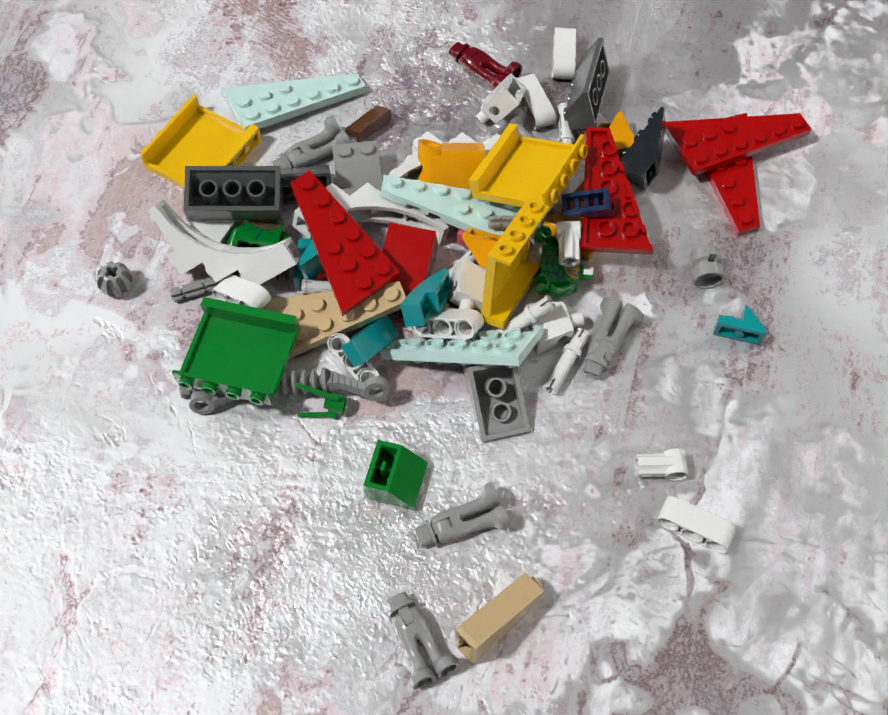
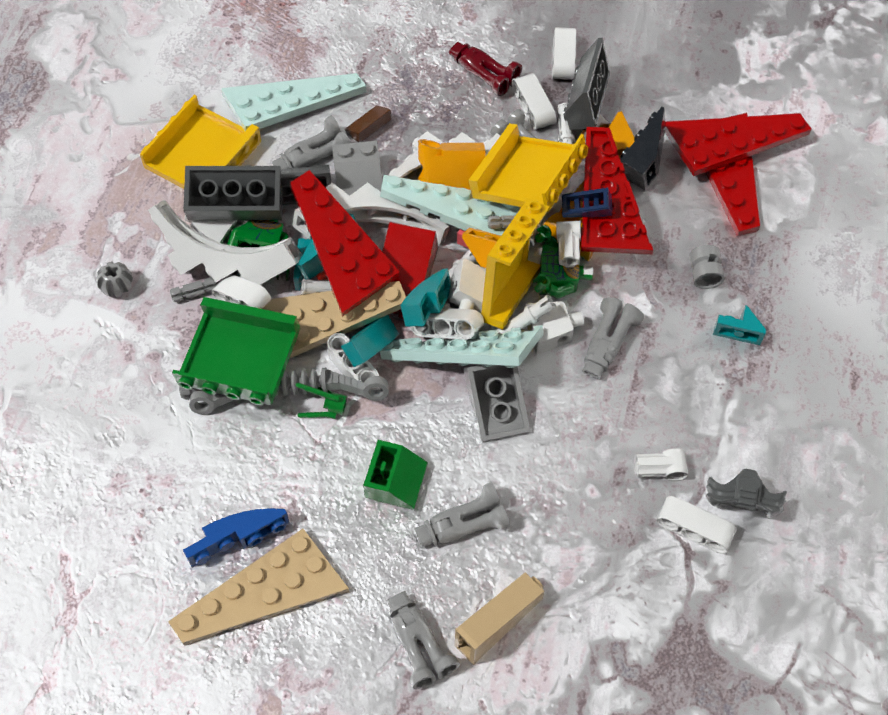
(245, 527): none -> blue slope
(270, 586): none -> tan wing
(501, 100): white torso -> none
(571, 353): white pin -> none
(746, 492): none -> dark grey piece

